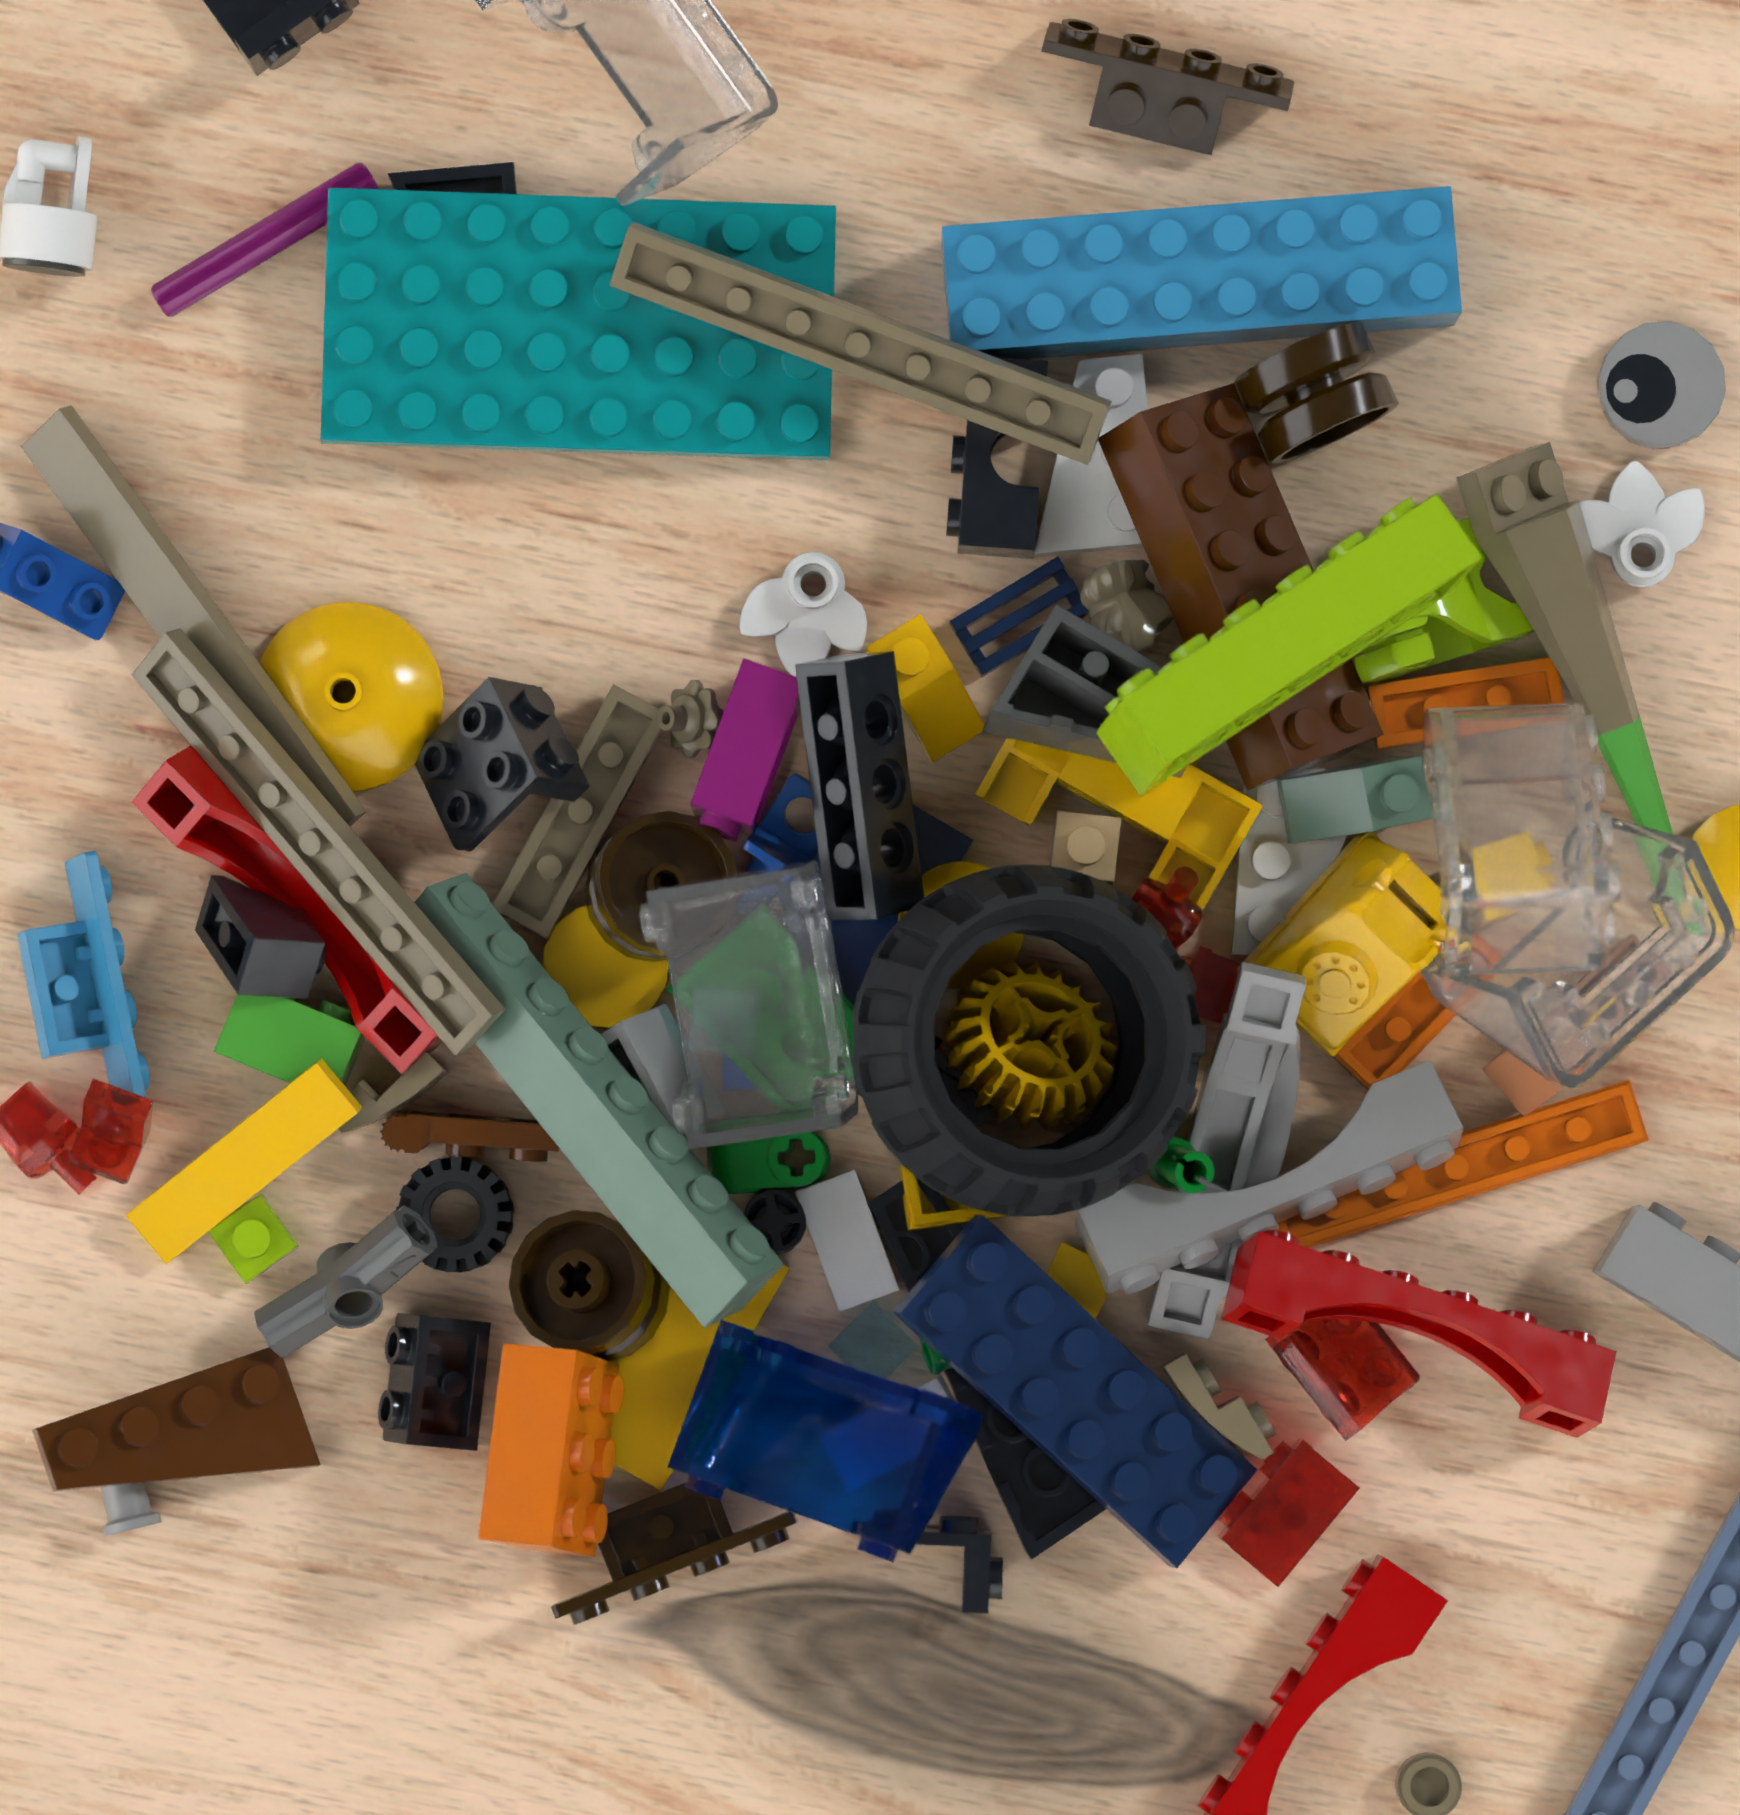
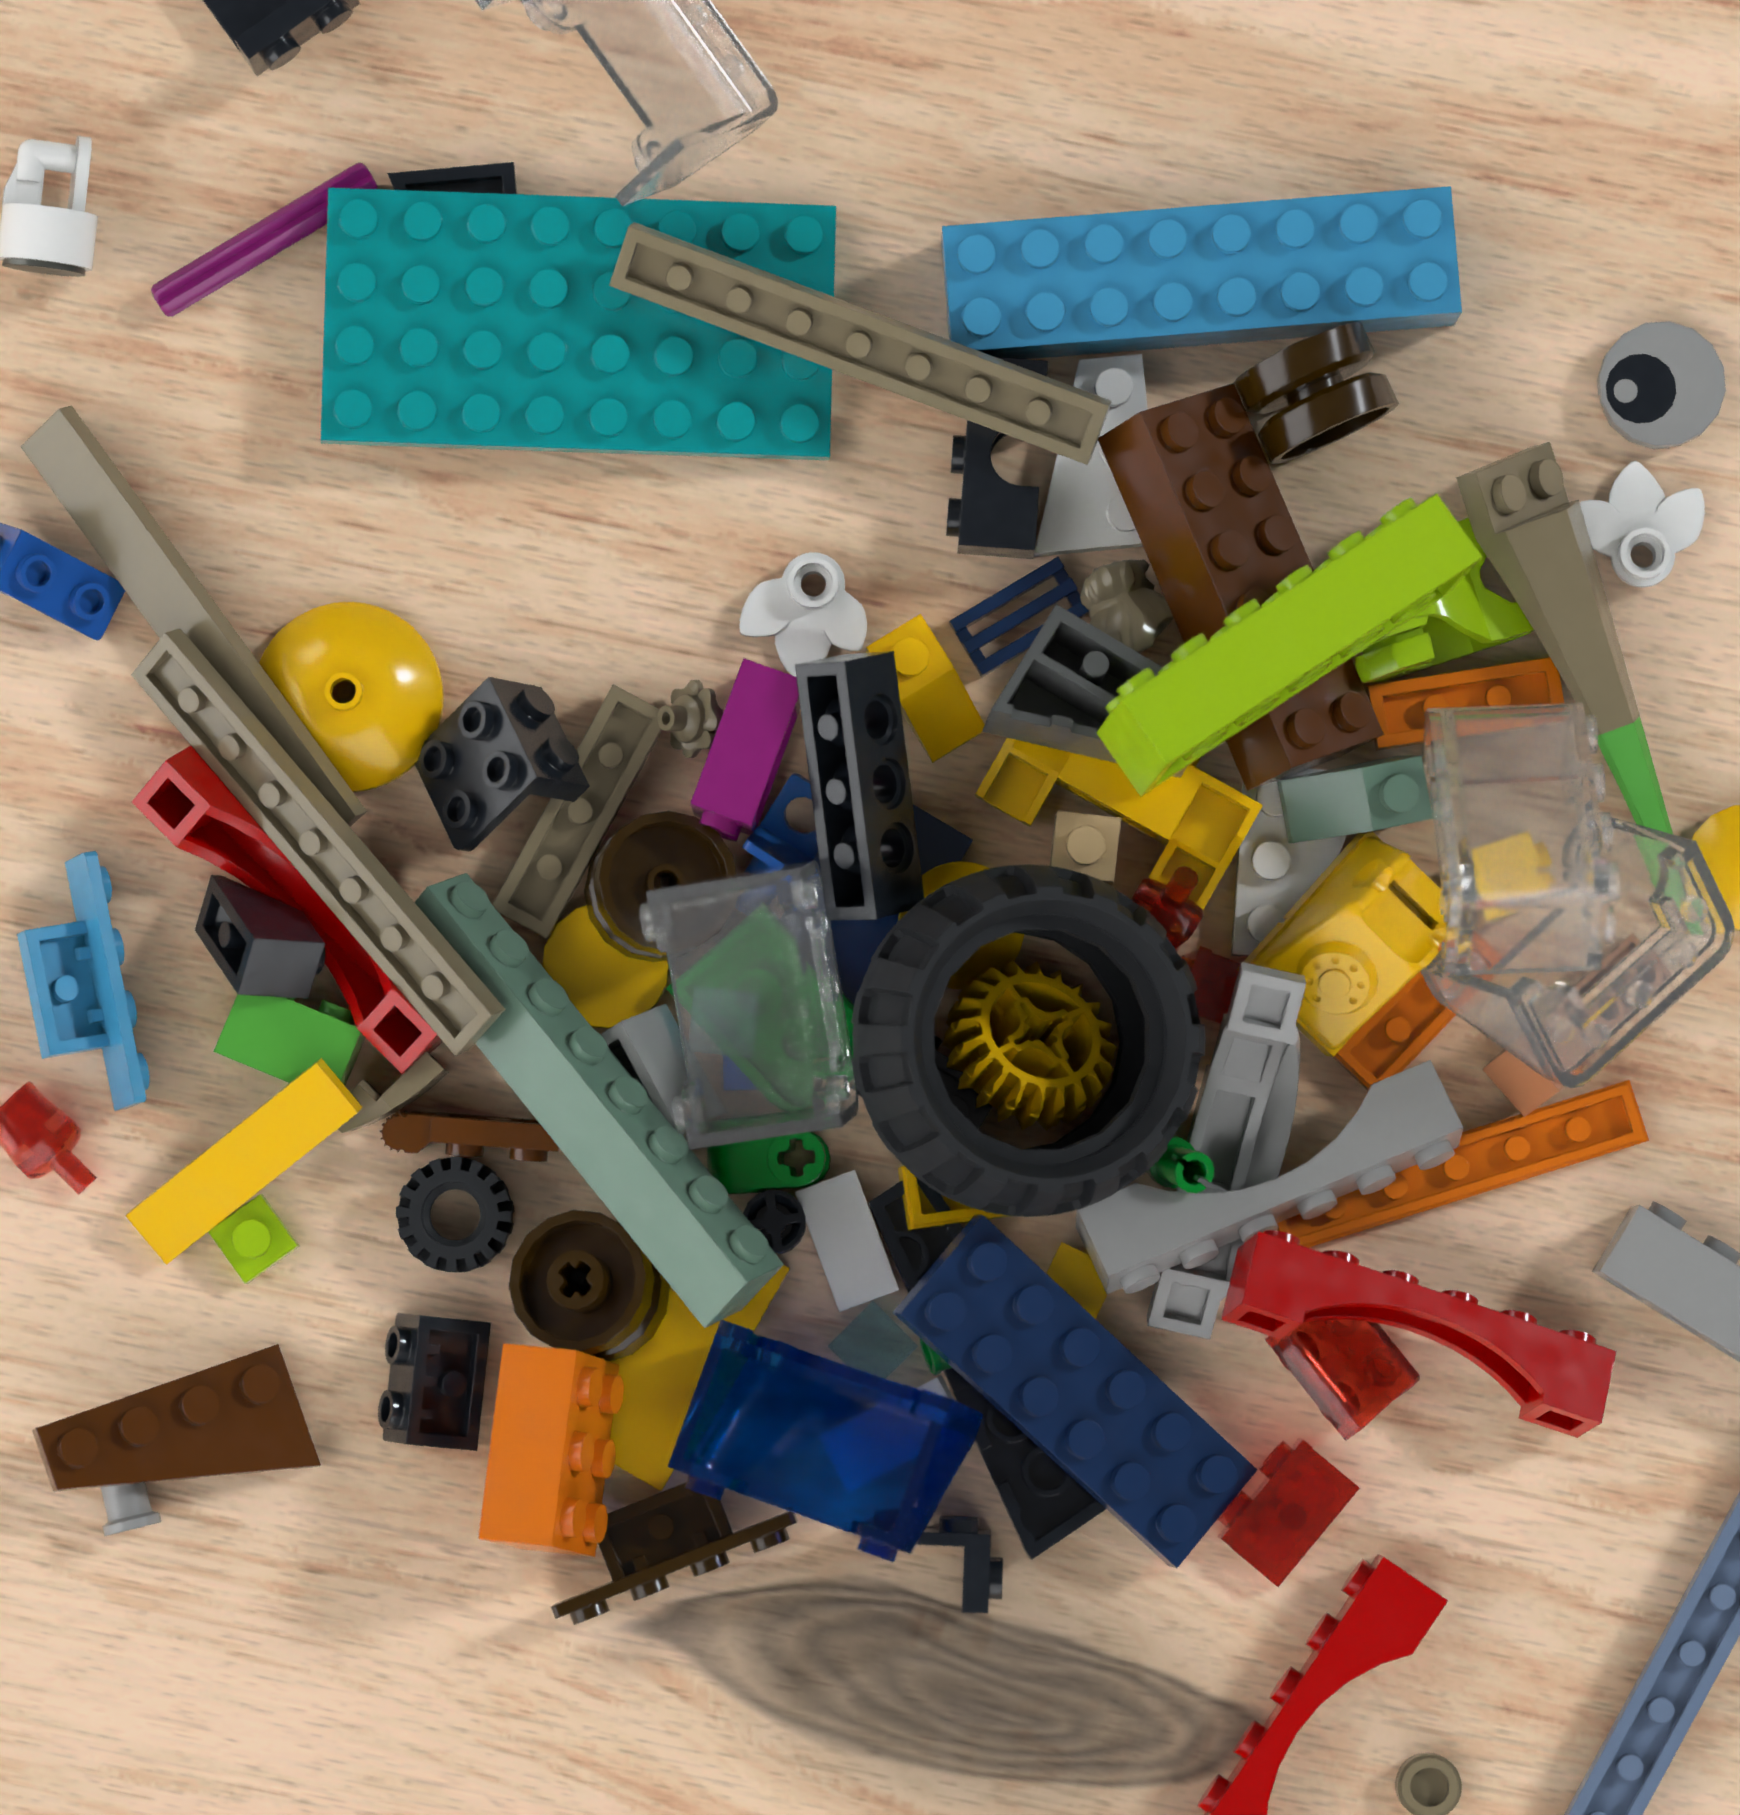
(111, 1132): clear red bracket -> none
(347, 1283): dark grey piece -> none
(1163, 91): dark brown bracket -> none
(1236, 1422): dark tan slope -> none

